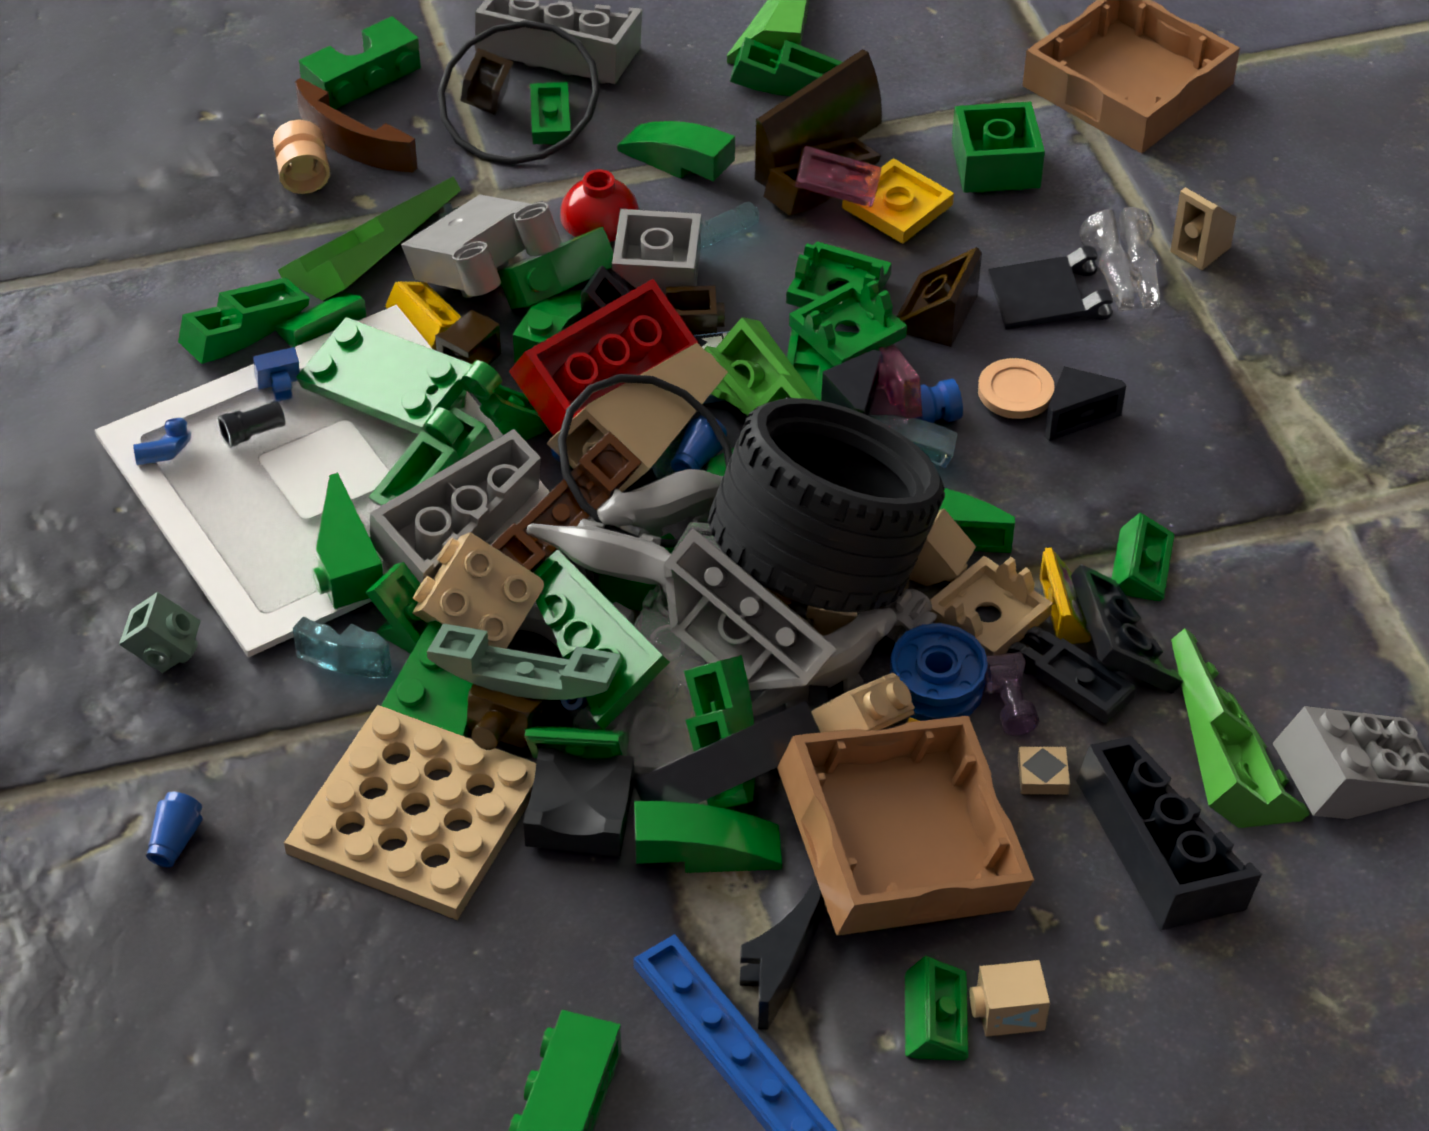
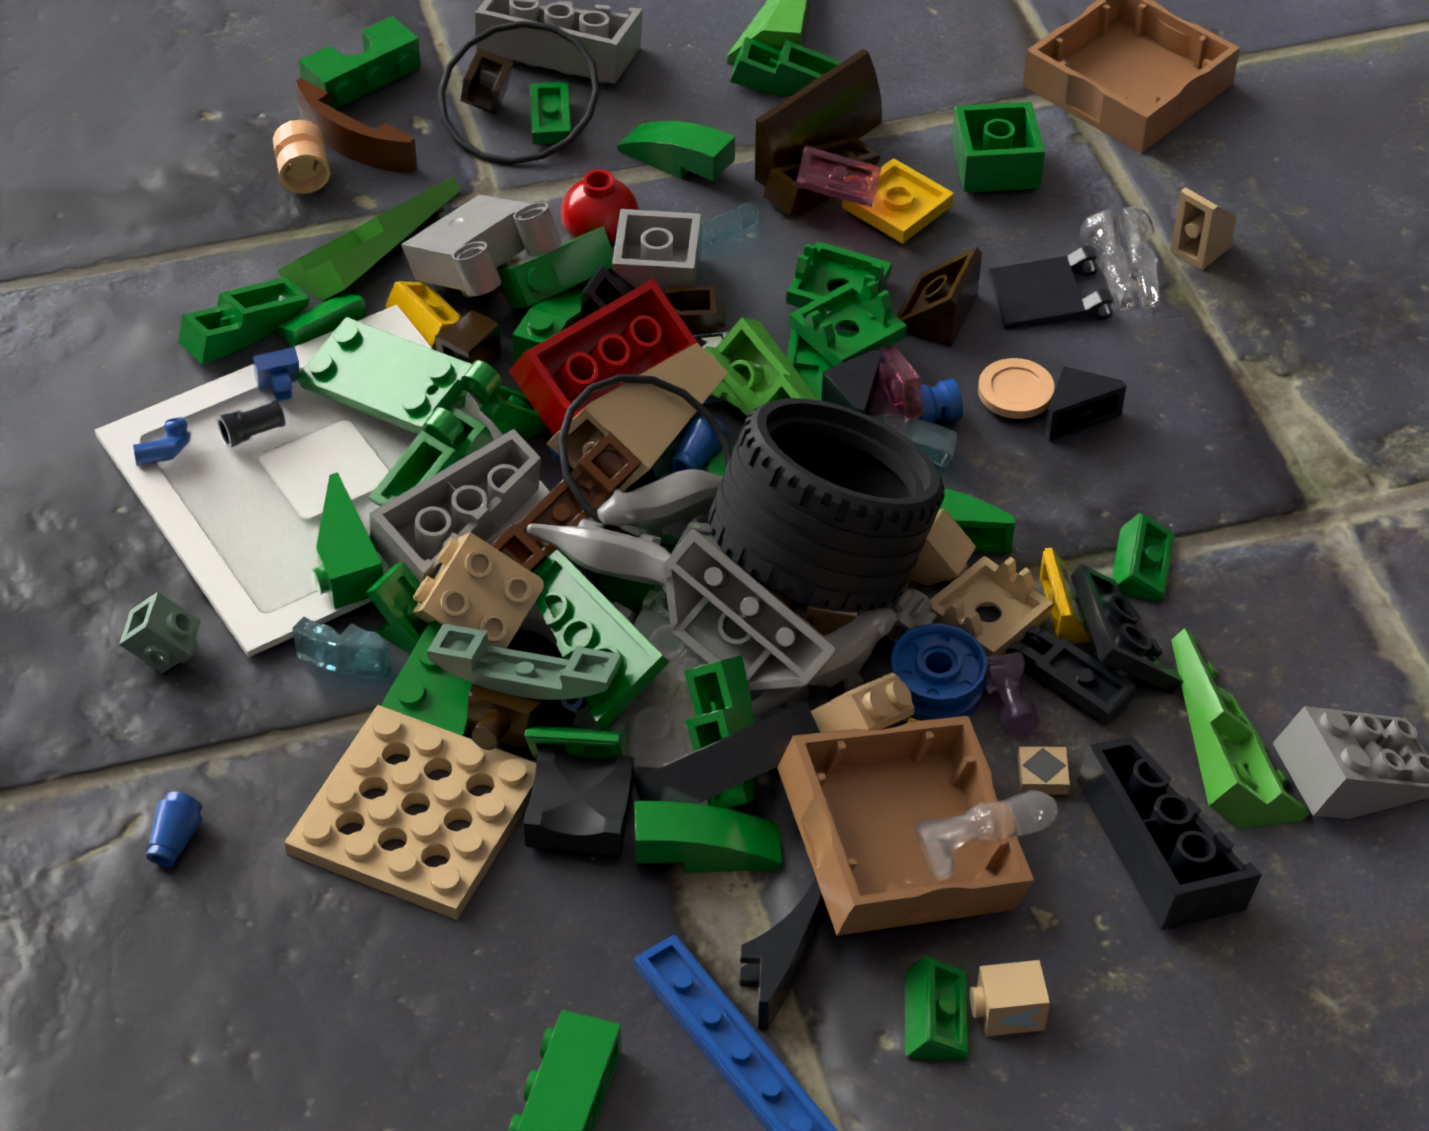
(985, 822): none -> clear piece

